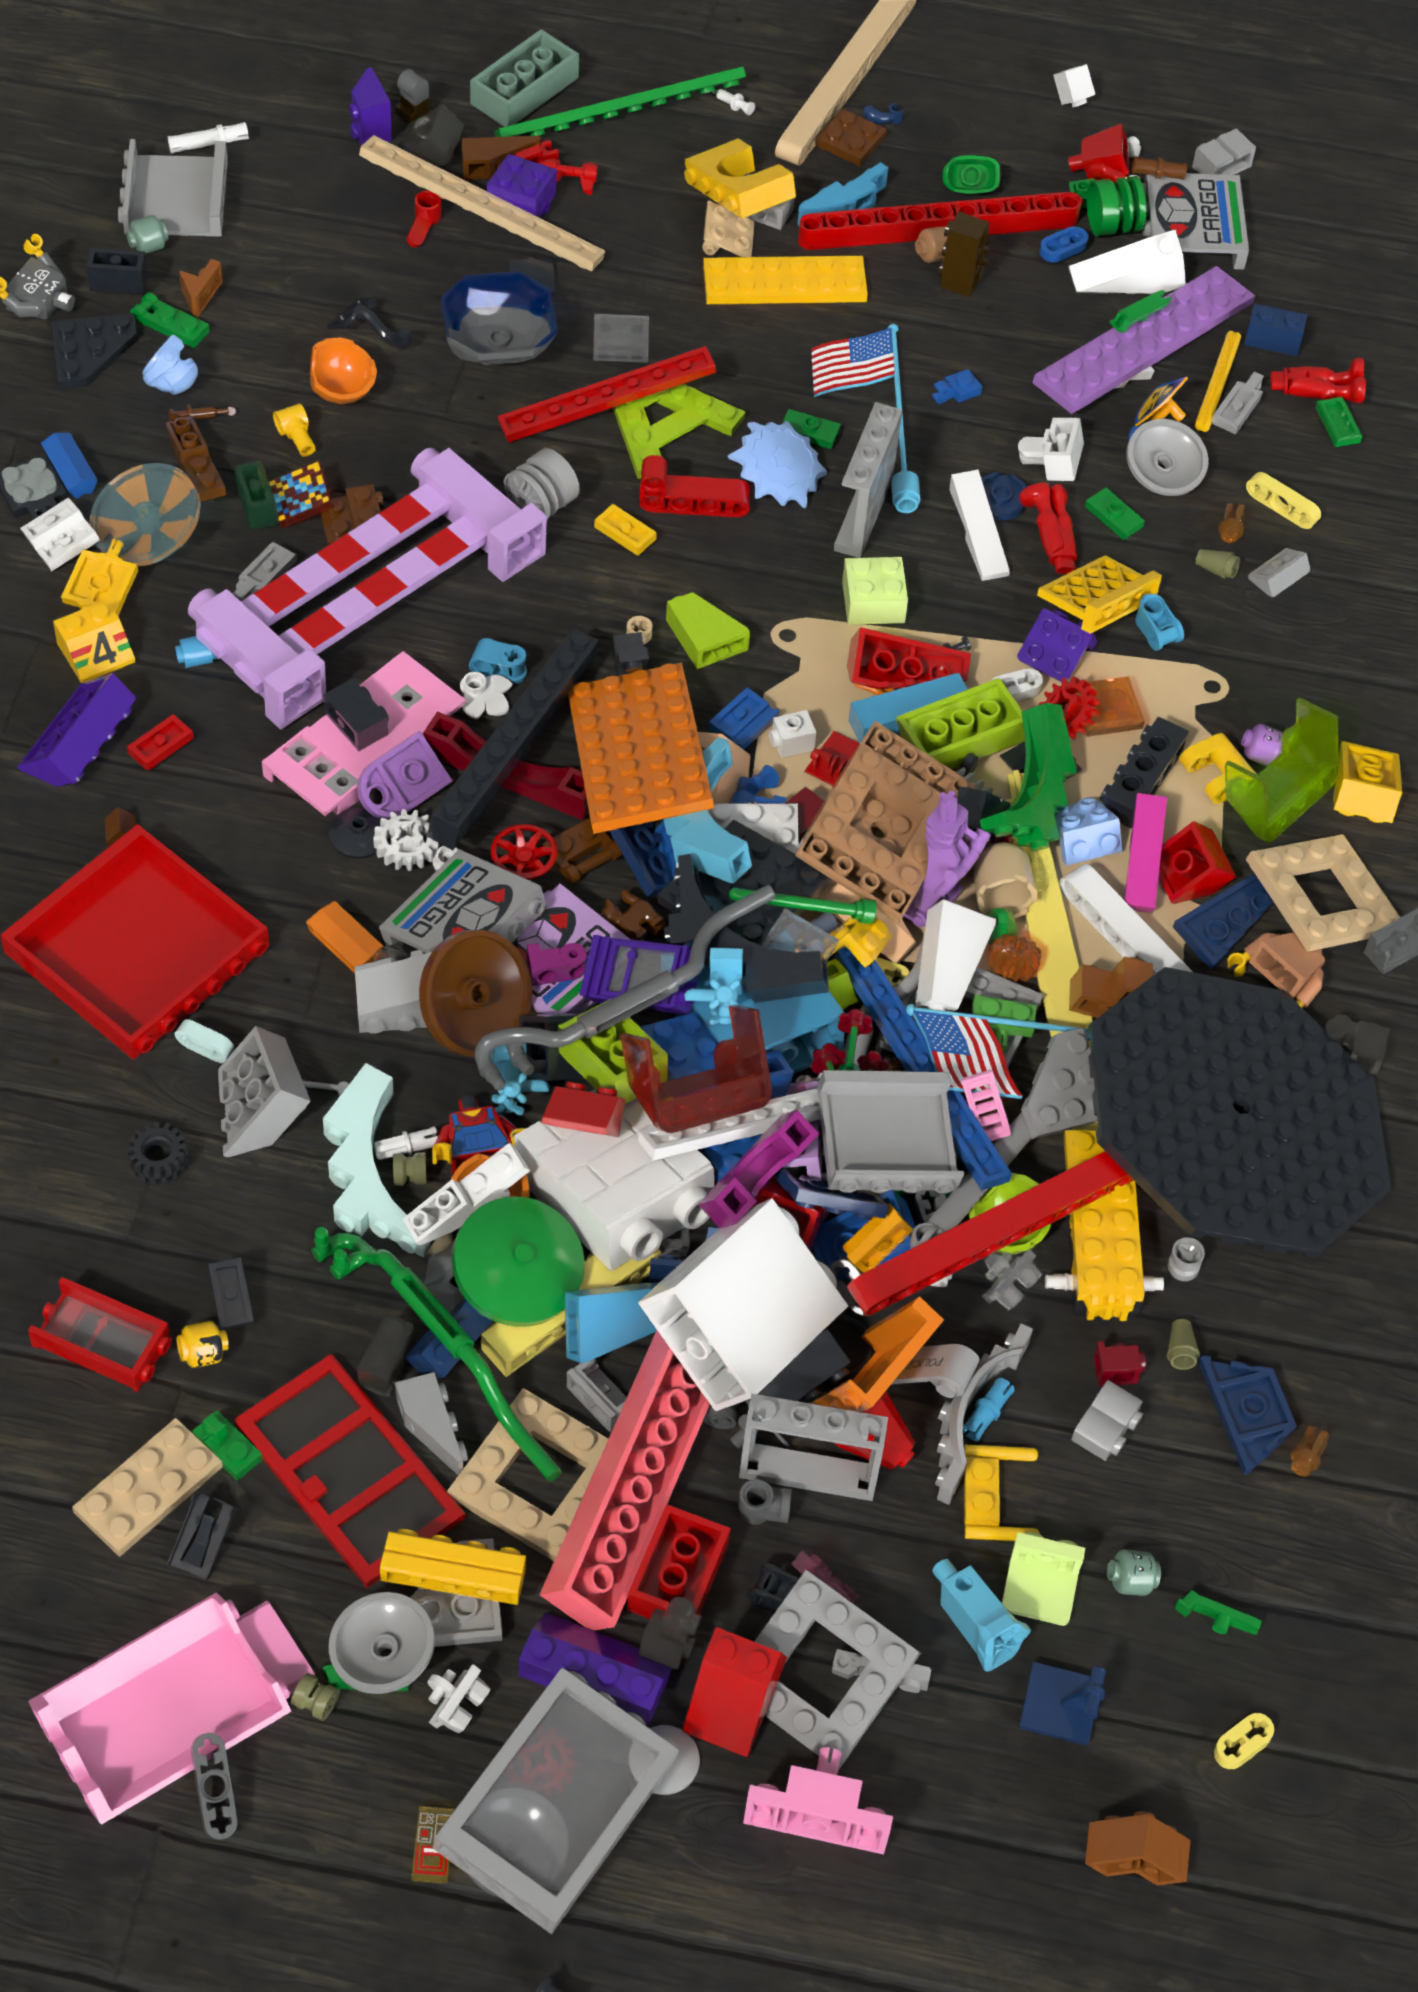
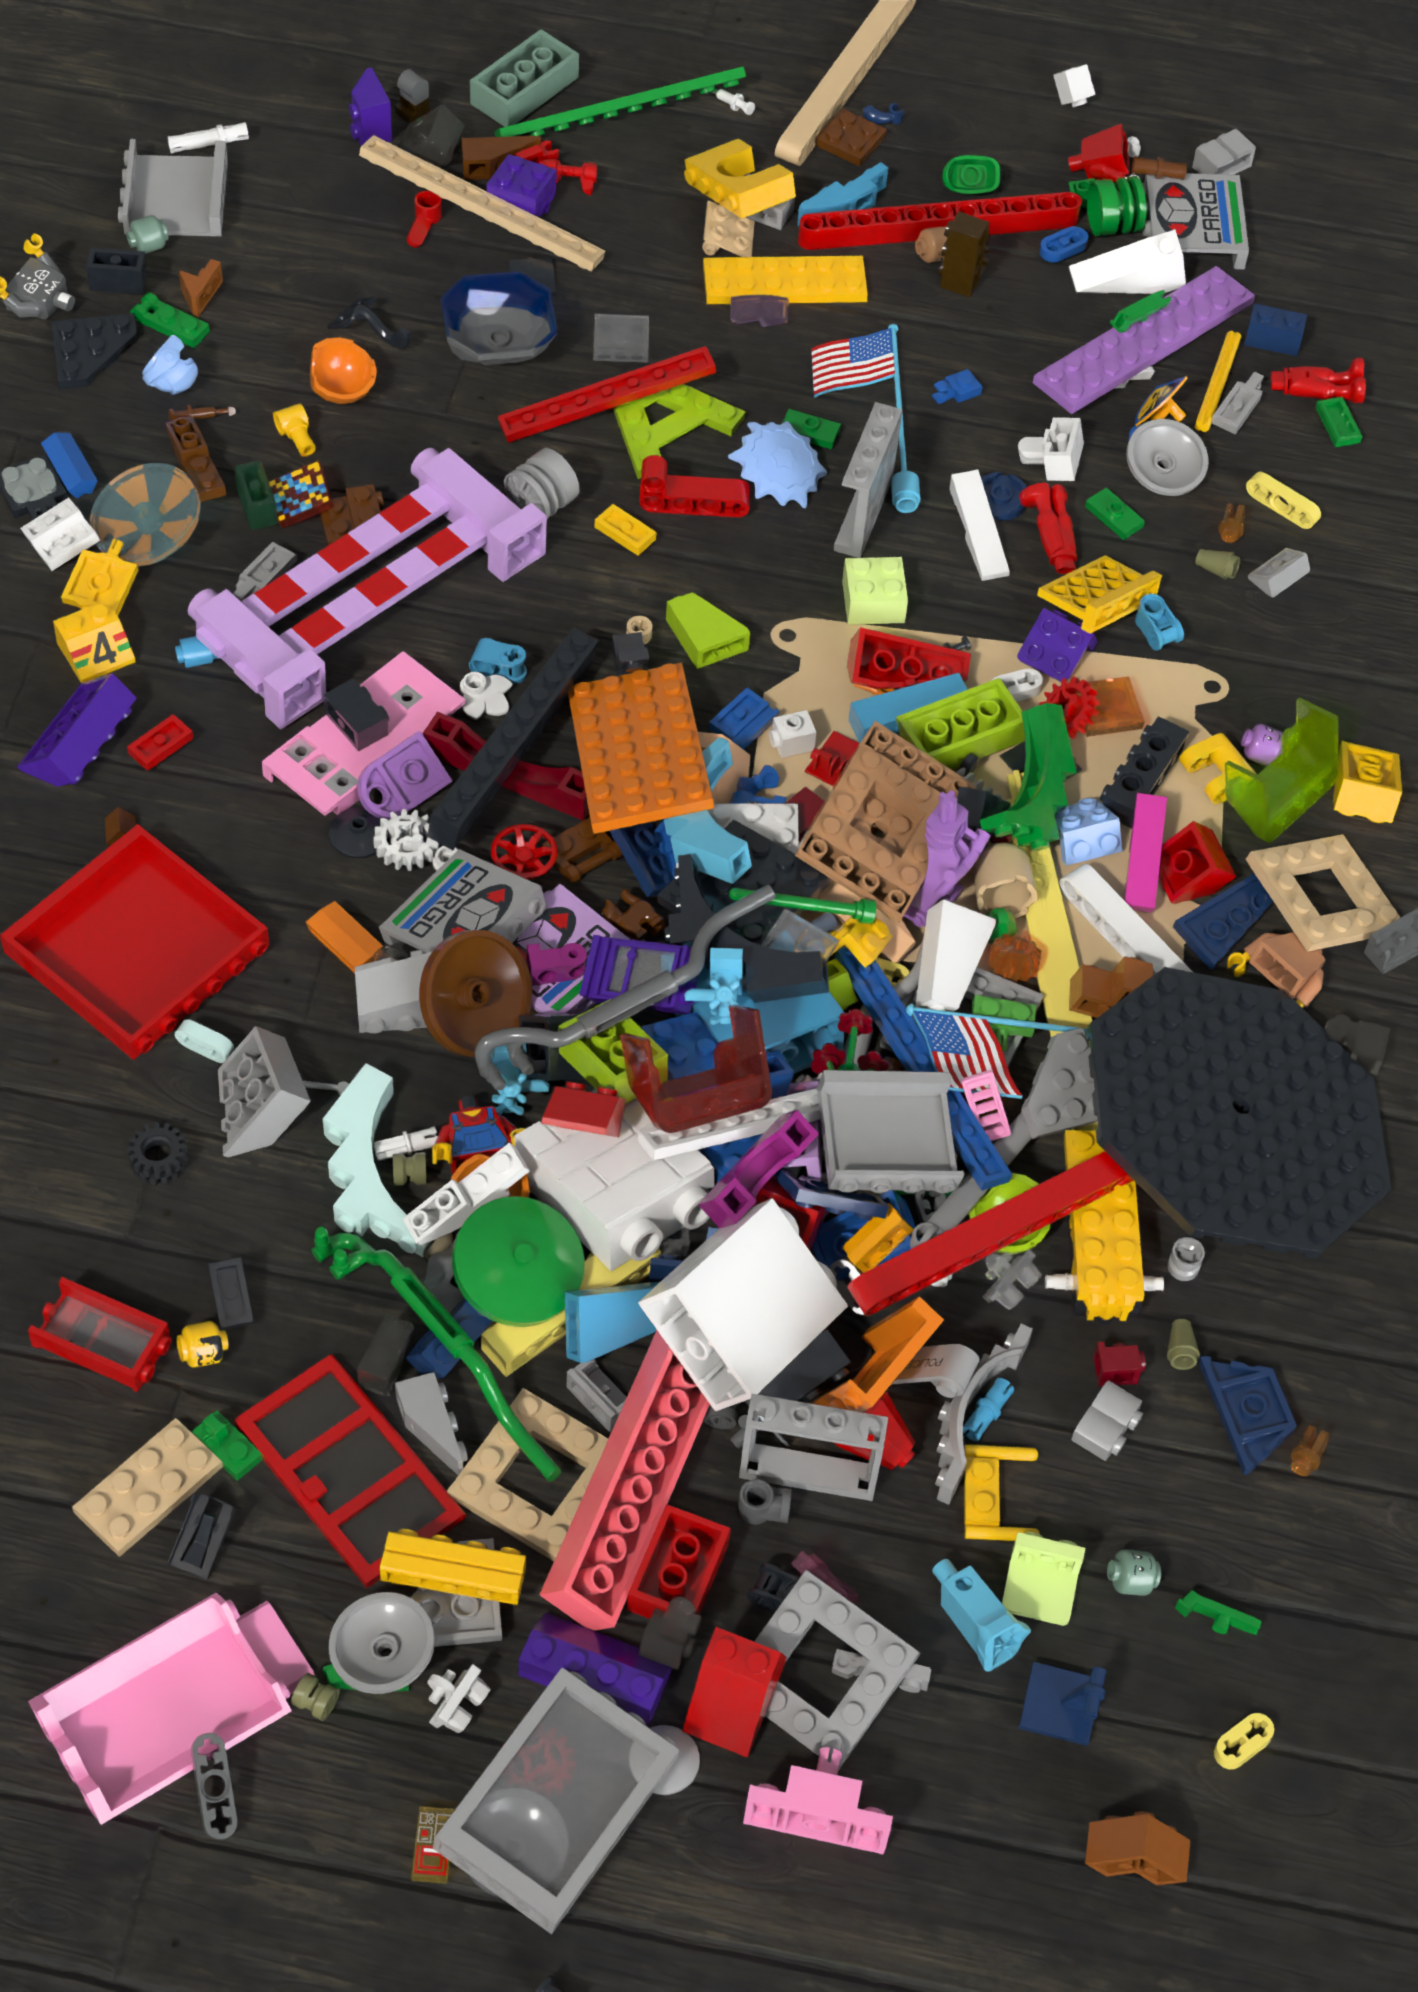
(763, 308): none -> clear purple slope

